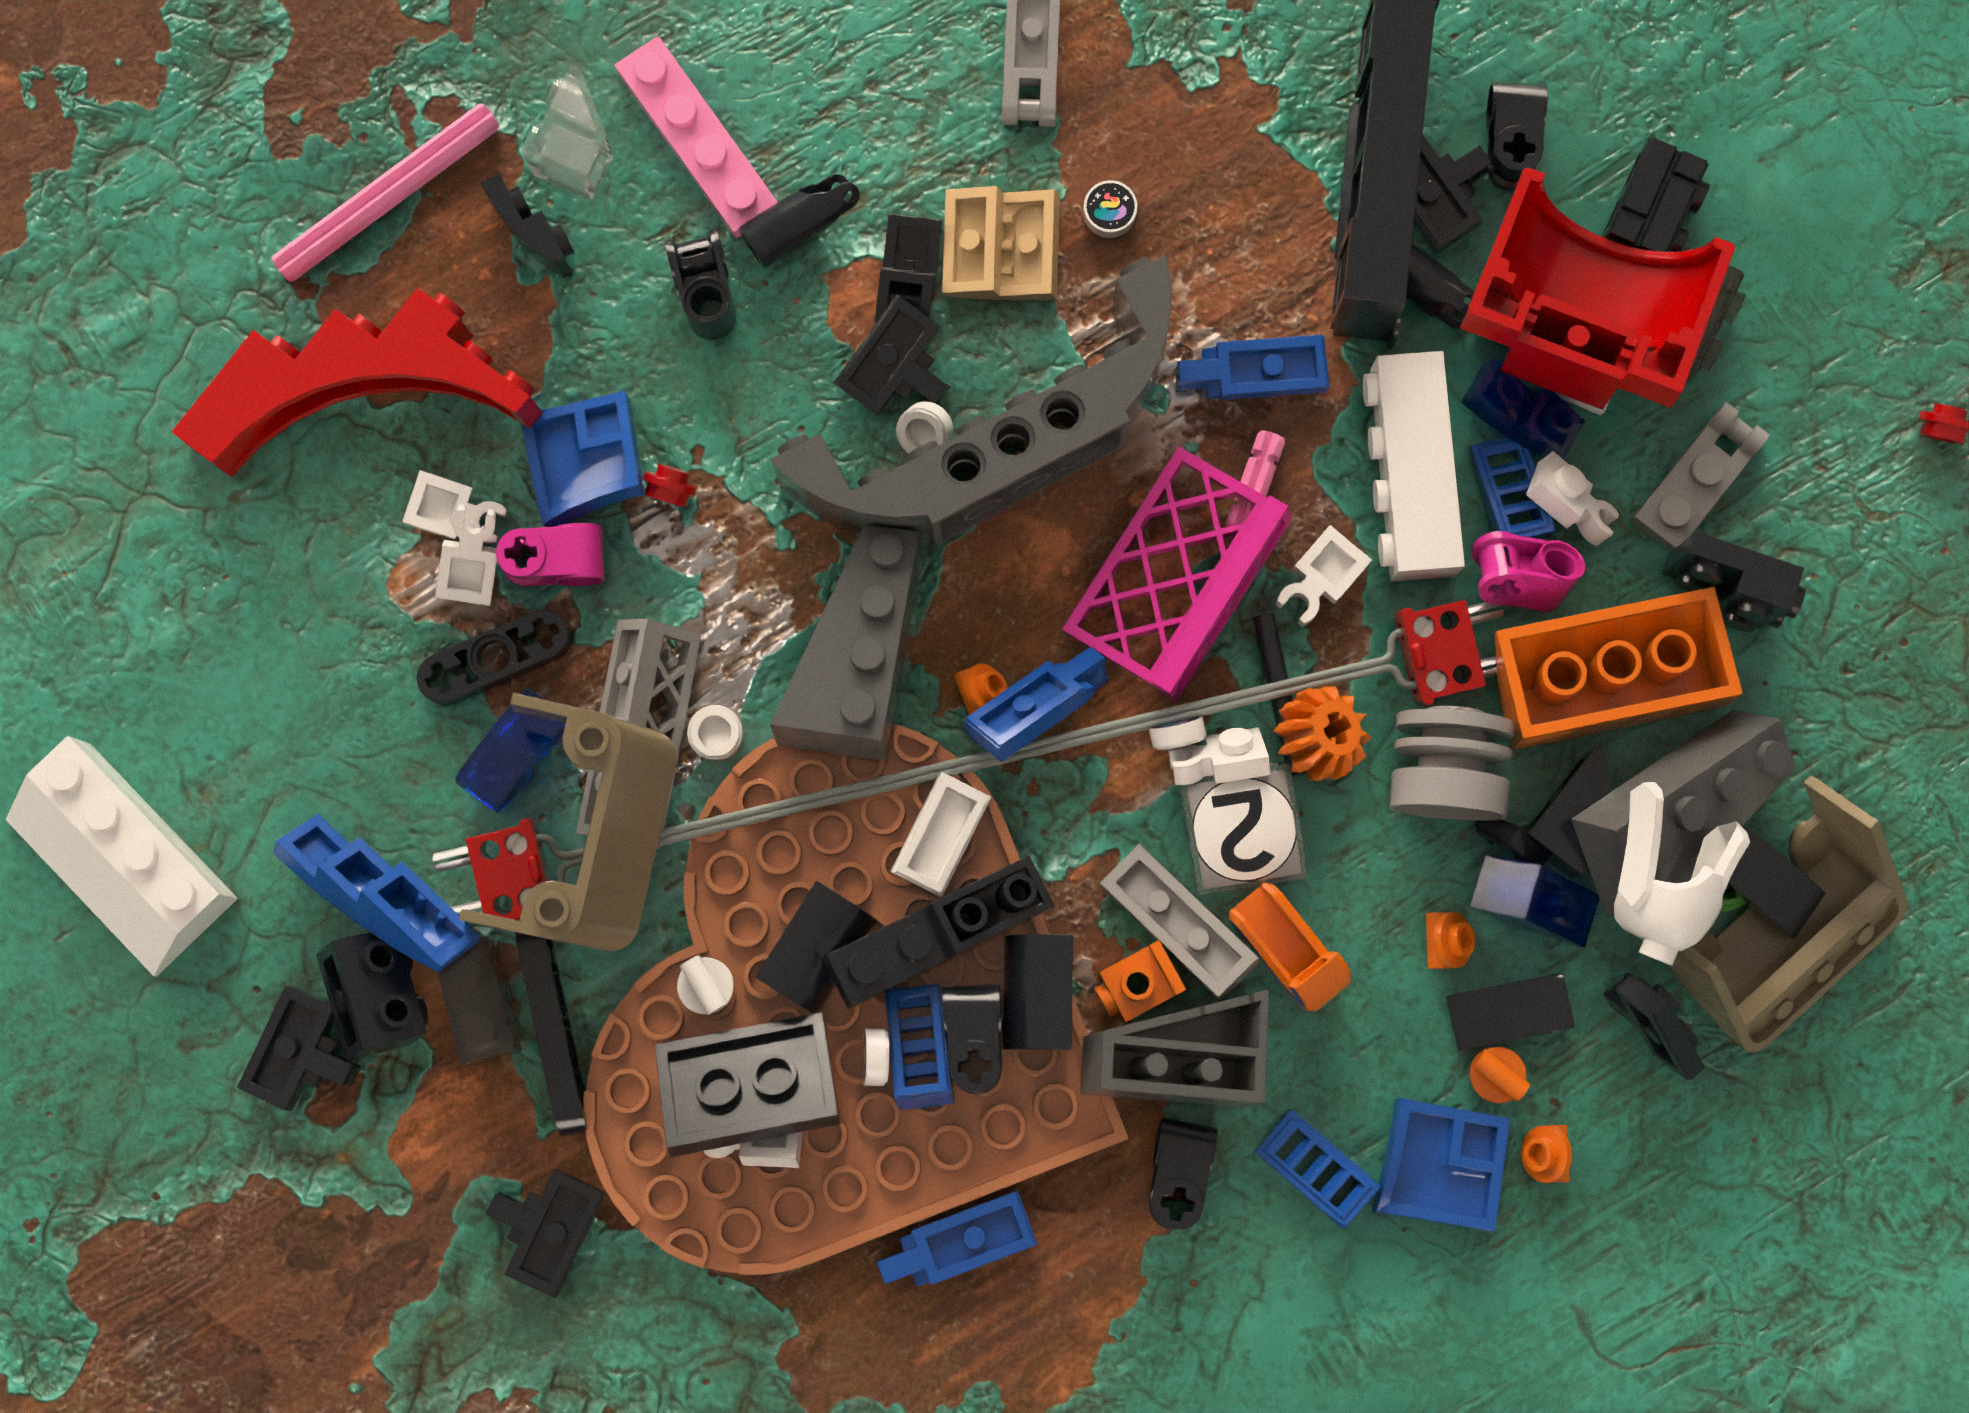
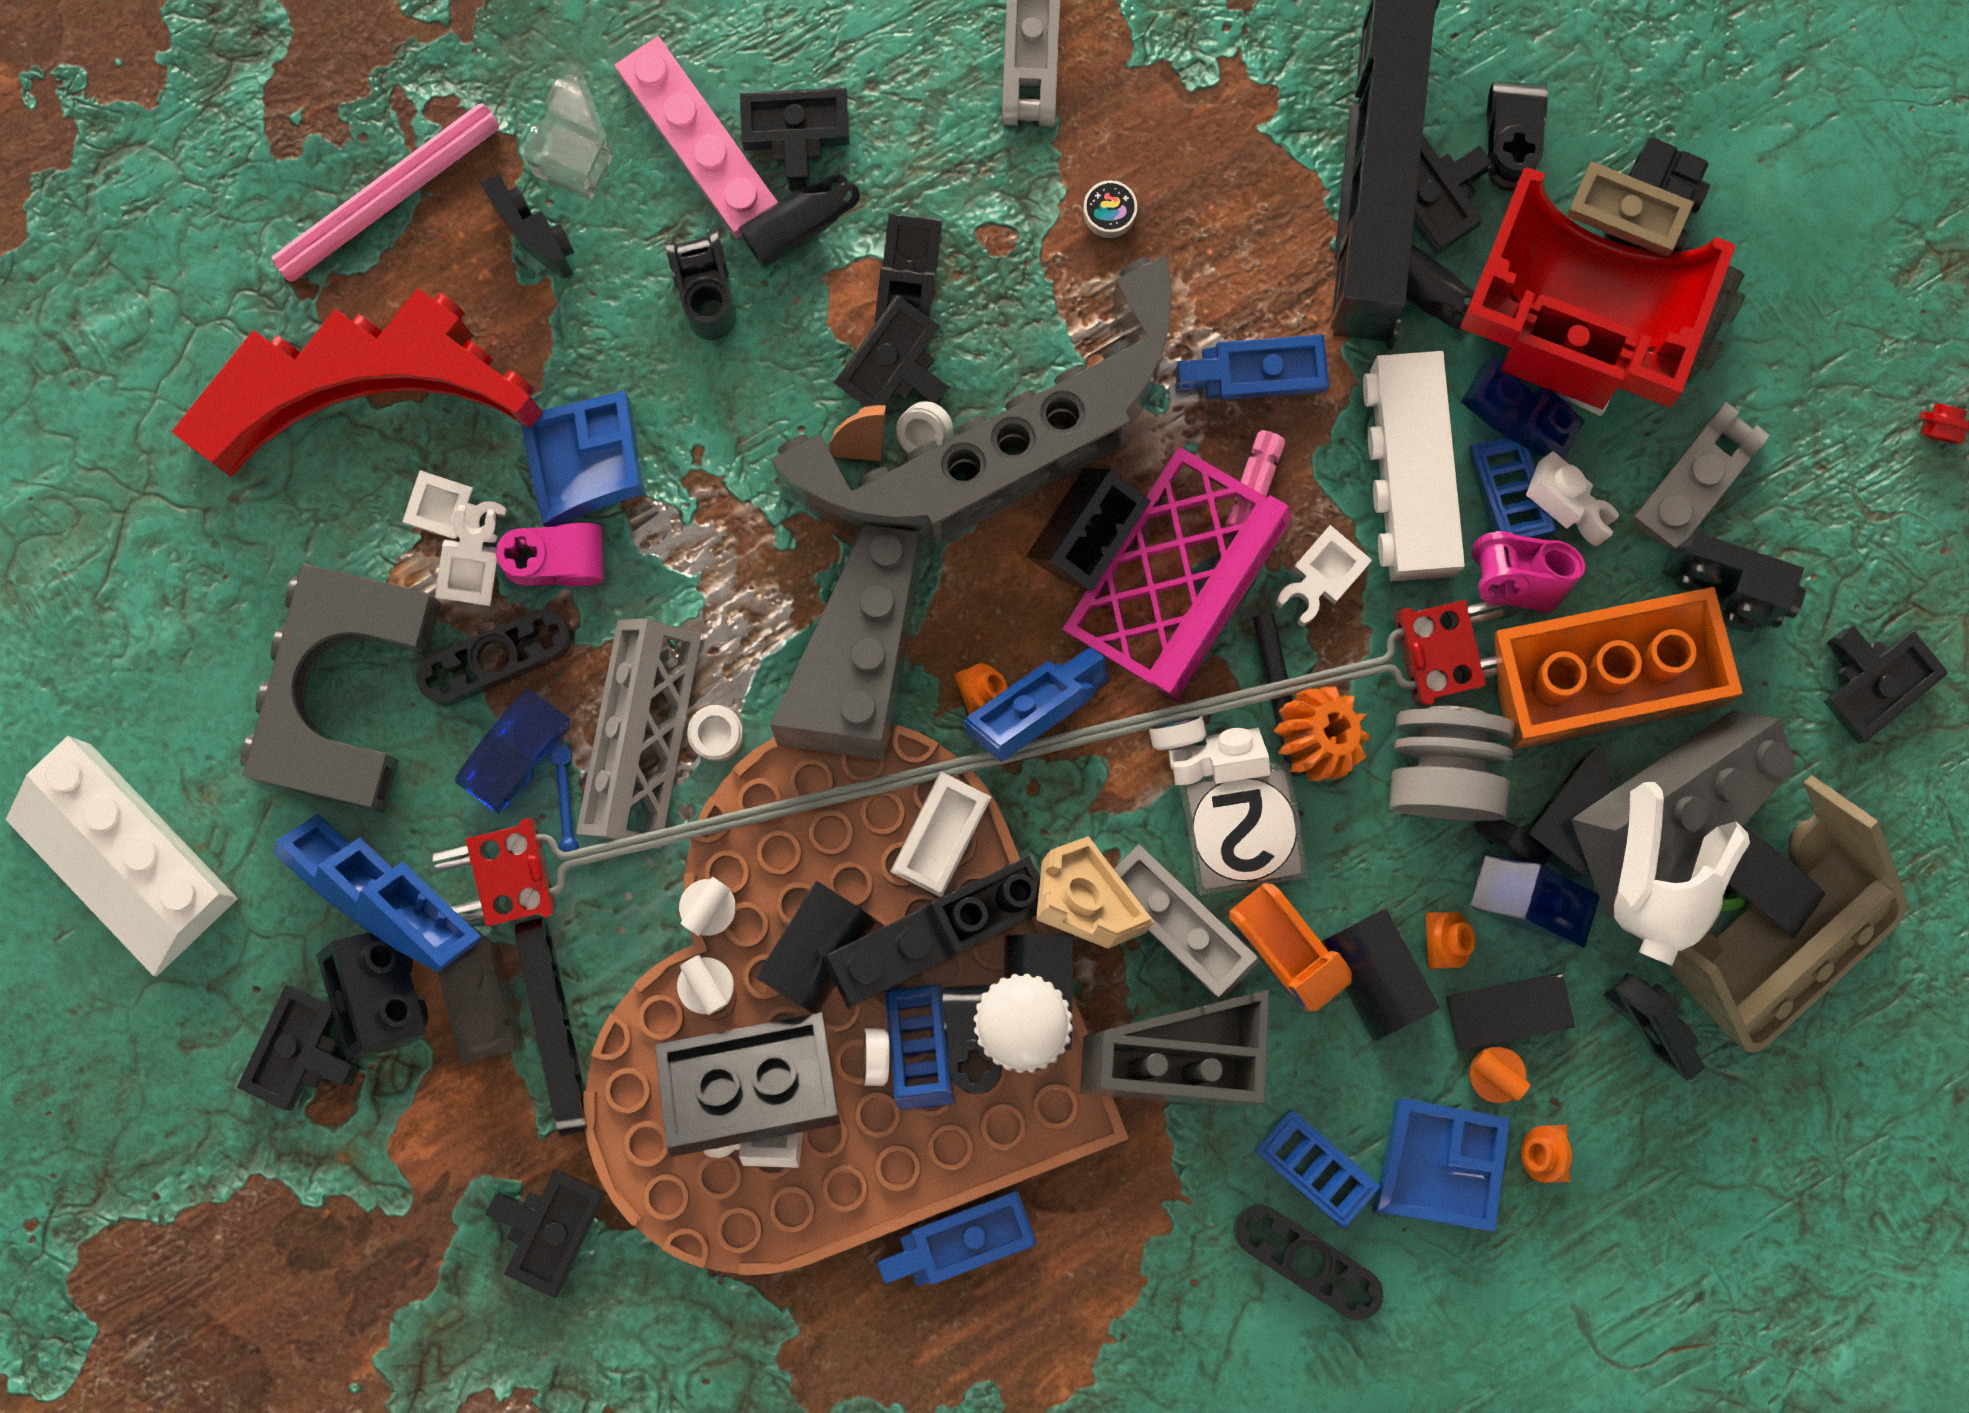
(323, 614): none -> dark grey arch
(561, 757): none -> blue hinge
(622, 836): dark tan windscreen -> none
(669, 485): red plate -> none
(707, 907): none -> white plate
(795, 126): none -> black hinge
(860, 435): none -> nougat tile
(1001, 244): tan slope -> none
(1023, 1023): none -> white hat
(1088, 527): none -> black brick
(1088, 897): none -> tan plate
(1161, 978): orange brick -> none
(1185, 1161): black piece -> none
(1351, 1272): none -> black beam
(1385, 978): none -> black brick
(1630, 209): none -> dark tan plate
(1879, 680): none -> black hinge

